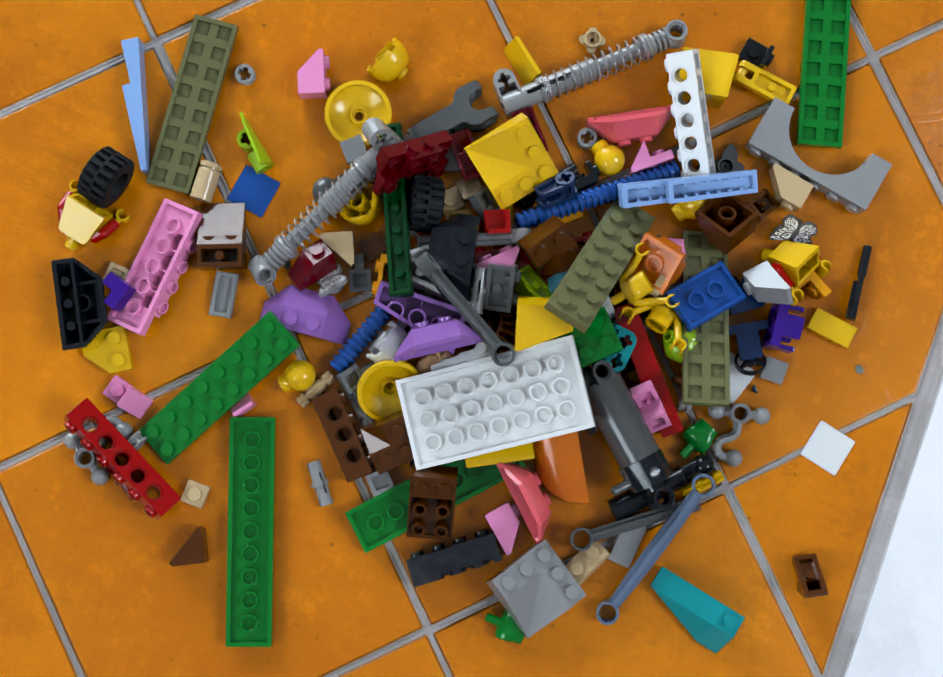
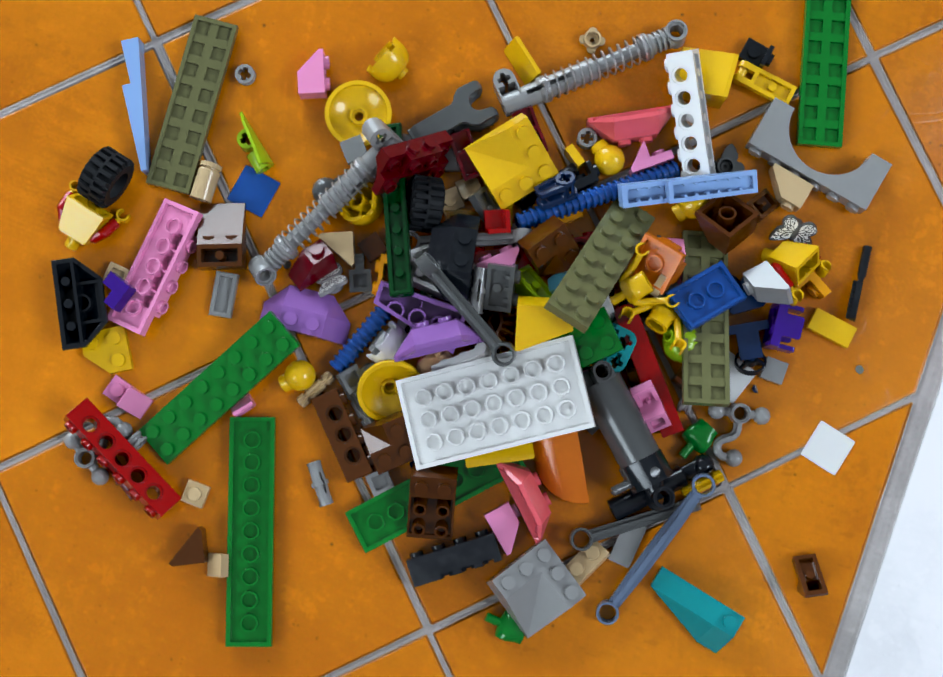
(218, 565): none -> tan tile
(574, 156): none -> yellow tile

